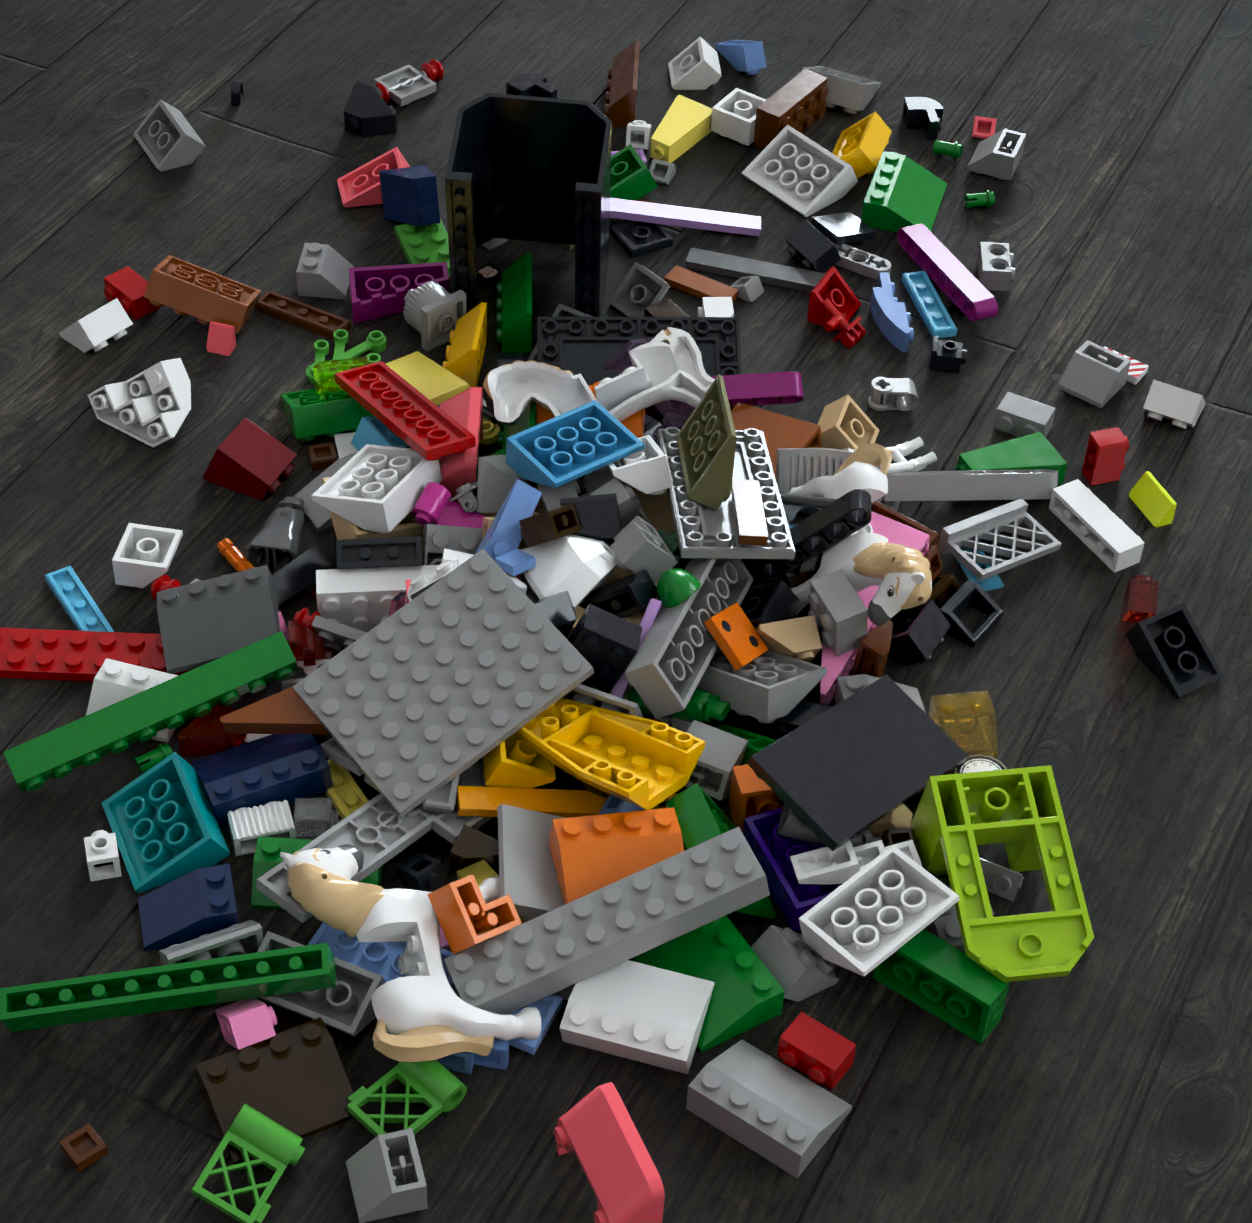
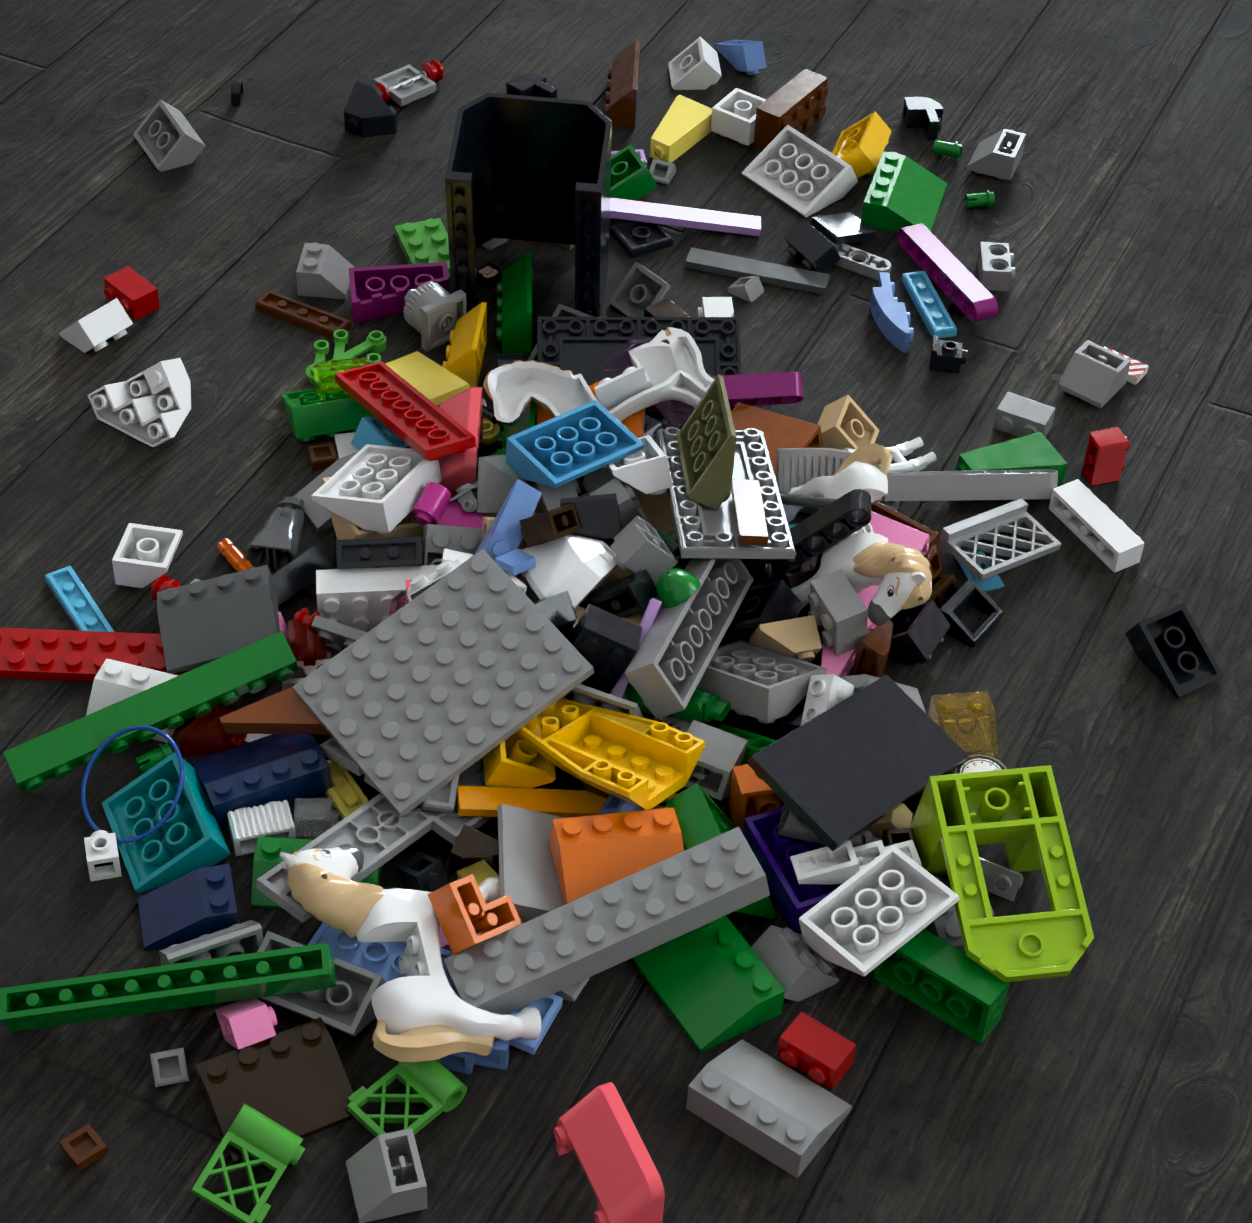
(169, 1067): none -> light grey slope
(179, 790): none -> blue piece
(200, 293): dark orange slope -> none
(221, 338): coral slope -> none
(250, 462): dark red slope -> none
(362, 185): coral slope -> none
(410, 195): dark blue slope -> none
(638, 134): white brick -> none
(639, 1014): white slope -> none
(698, 285): dark orange tile -> none
(736, 636): orange tile -> none
(824, 693): none -> white bracket
(838, 292): red slope -> none
(846, 89): light grey slope -> none
(850, 332): red arm -> none
(893, 393): light grey piece -> none
(983, 127): coral slope -> none
(1139, 599): clear red slope -> none
(1153, 500): neon yellow slope -> none
(1173, 404): white slope -> none

